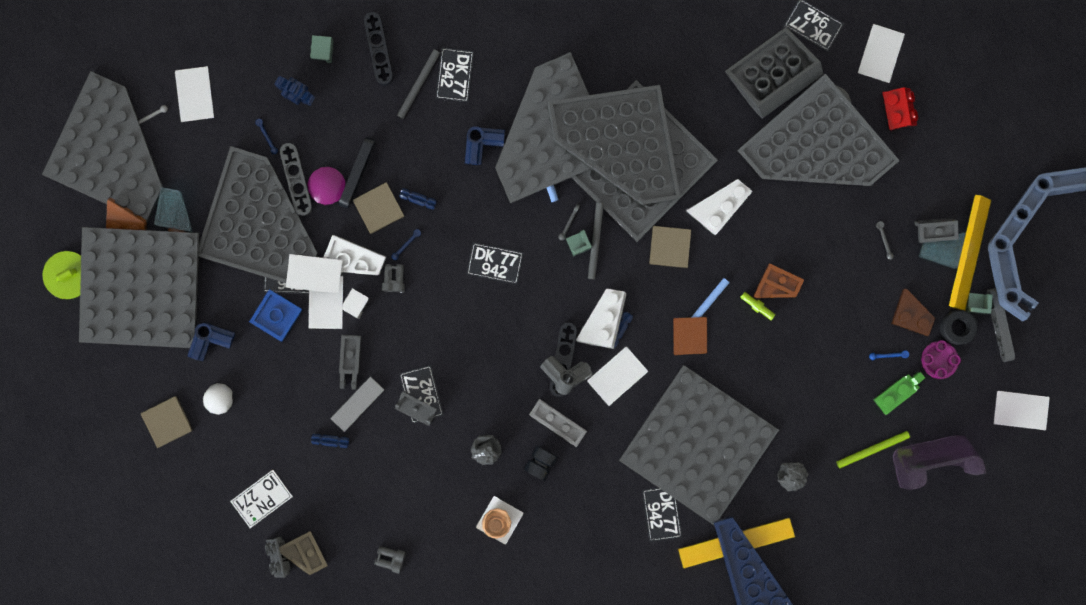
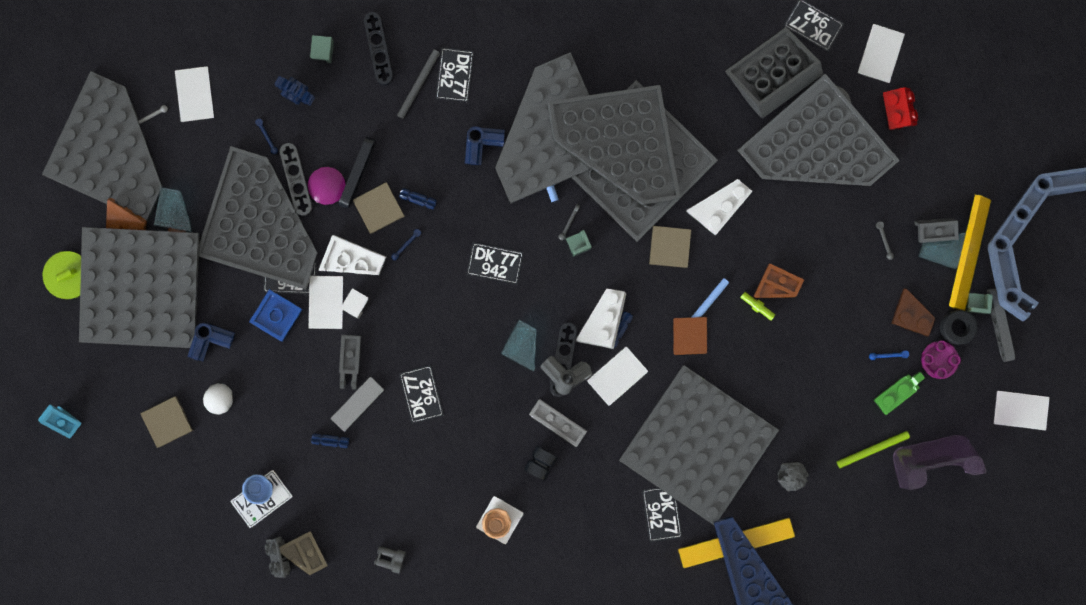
(59, 421): none -> medium azure slope
(257, 489): none -> light blue hair
(313, 273): white sticker -> none
(390, 285): dark grey piece -> none
(416, 408): dark grey hinge -> none
(486, 449): dark grey piece -> none
(521, 345): none -> clear light blue wing
(595, 240): dark grey bar -> none

